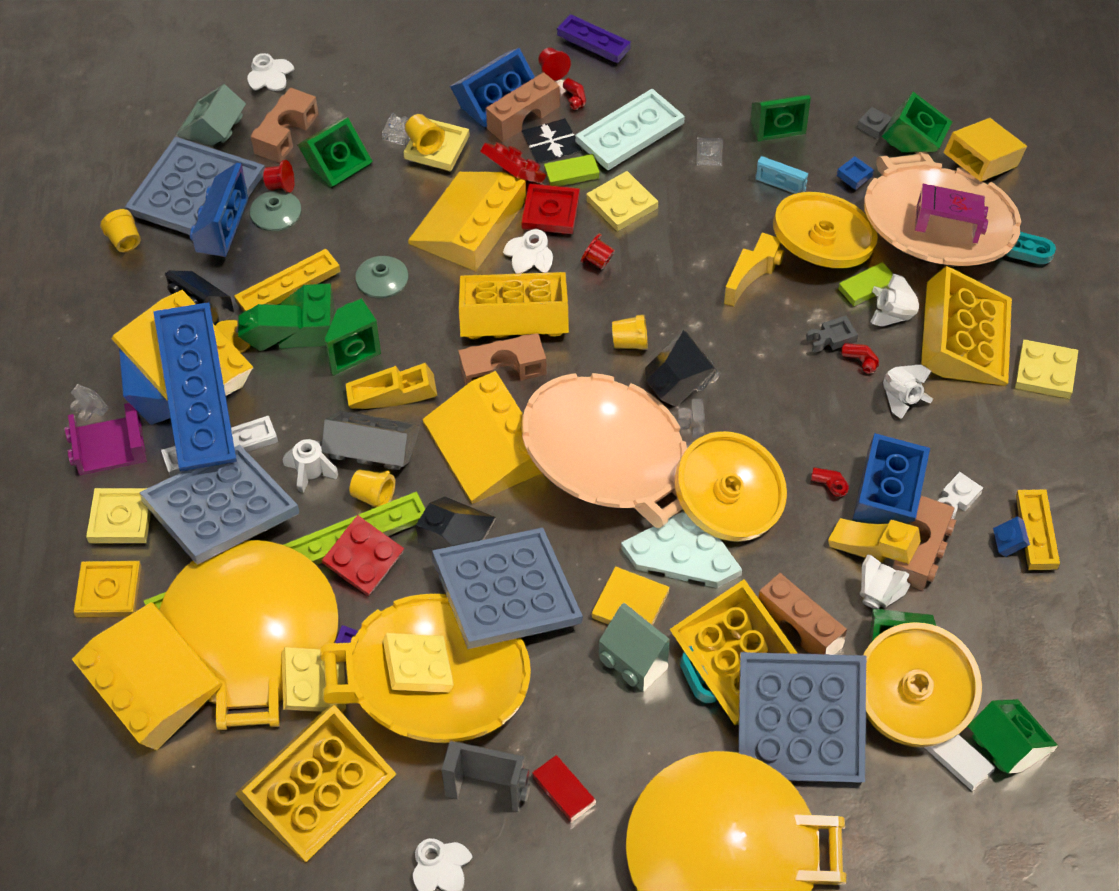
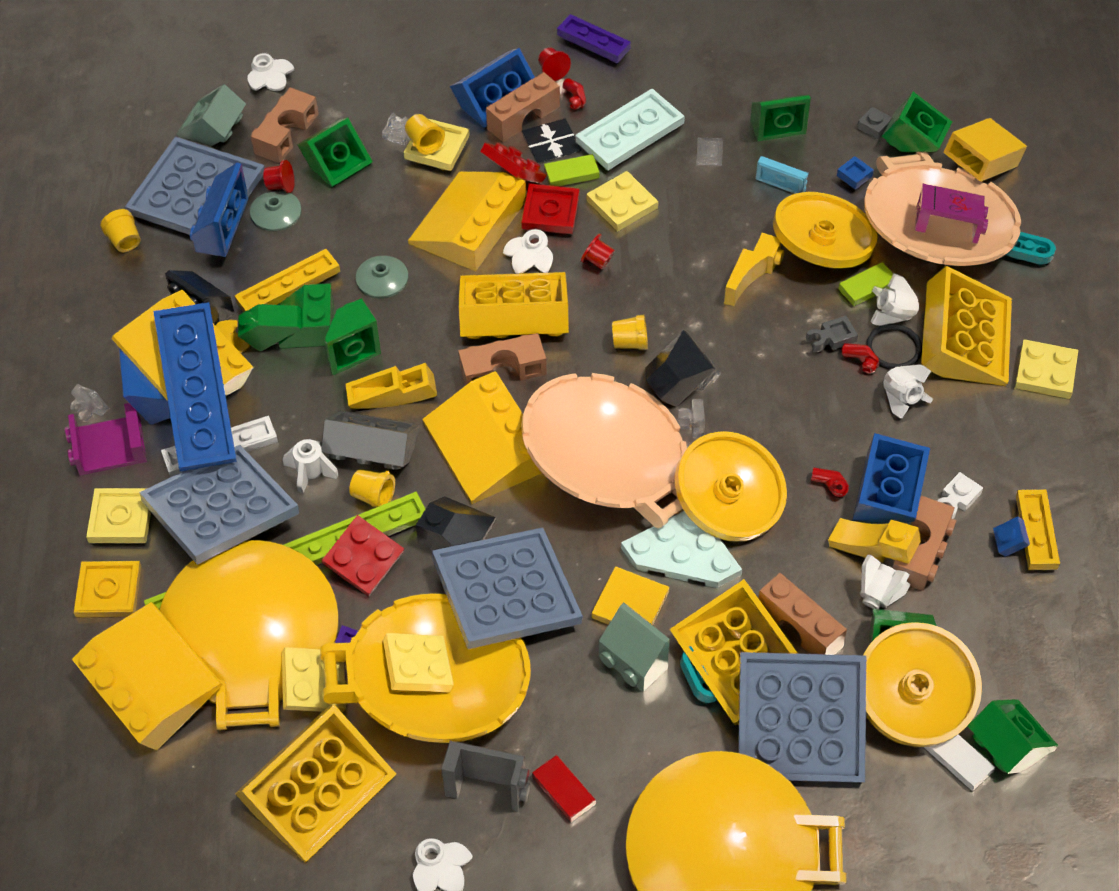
(897, 327): none -> black piece

